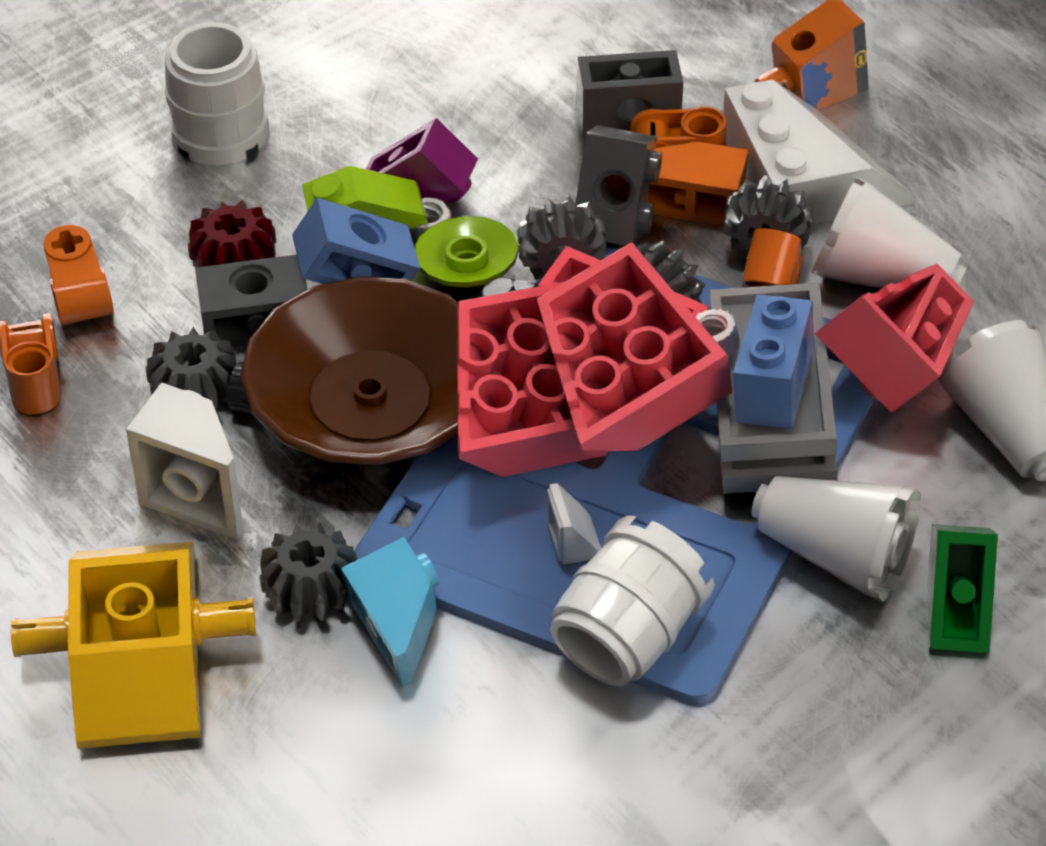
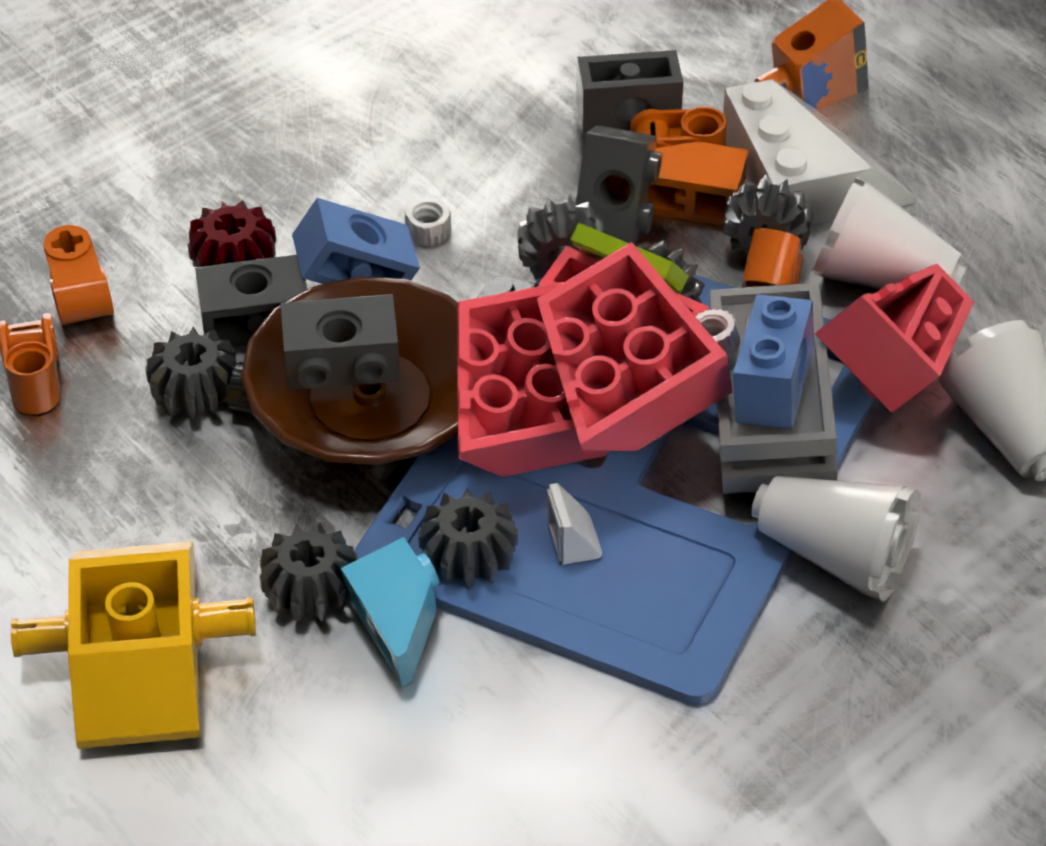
(185, 461): white slope -> none
(215, 94): white piece -> none
(340, 342): none -> dark grey brick
(371, 193): lime slope -> none
(432, 159): magenta slope -> none
(466, 251): lime dish -> none
(468, 537): none -> dark grey gear
(602, 245): none -> lime tile
(629, 602): white piece -> none
(961, 587): green slope -> none

